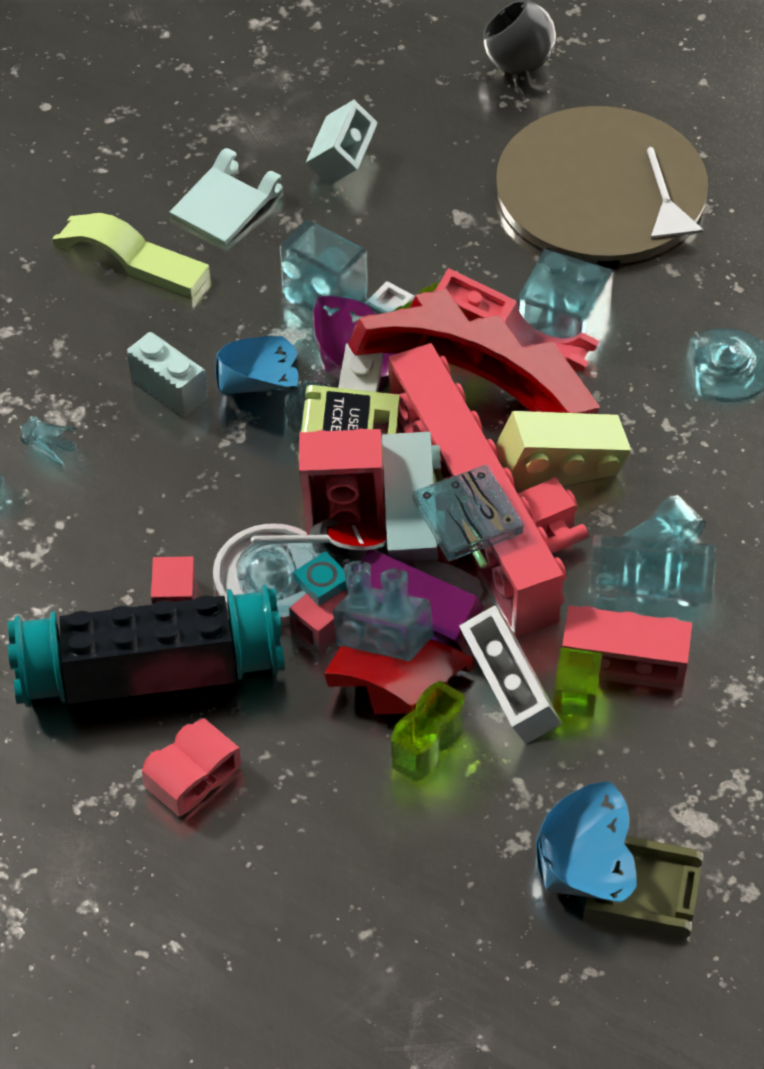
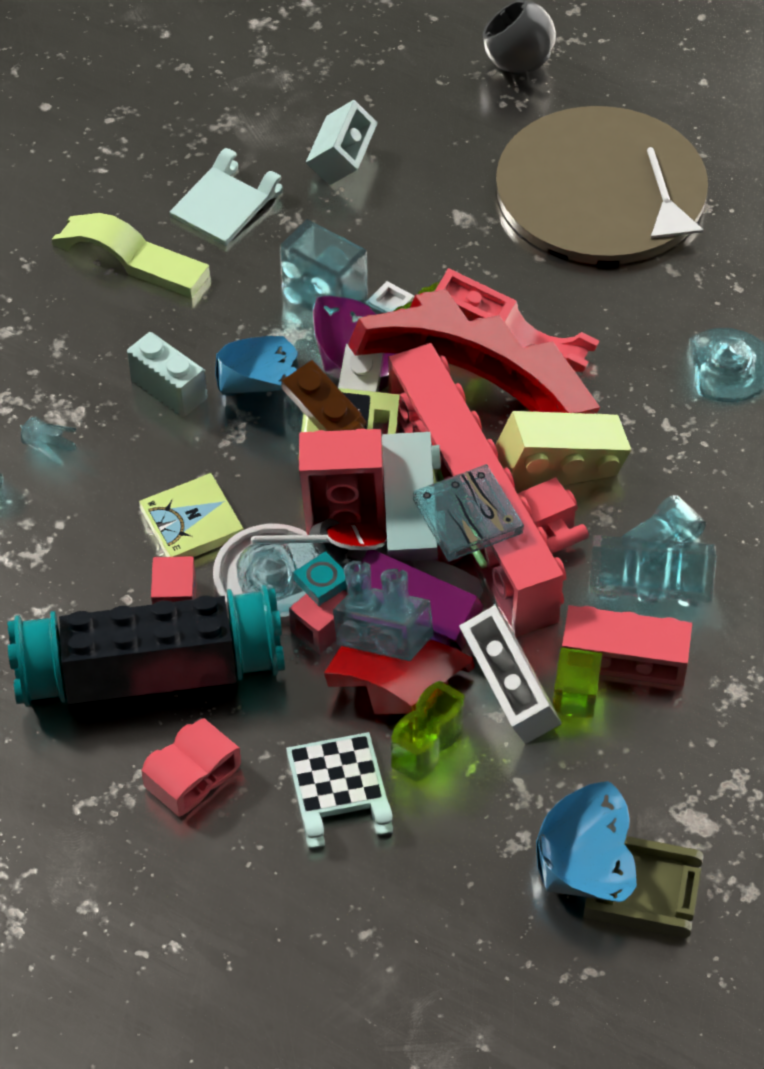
(191, 517): none -> yellowish green tile
(322, 399): none -> reddish brown hinge
(338, 779): none -> flag
(565, 295): clear light blue brick -> none

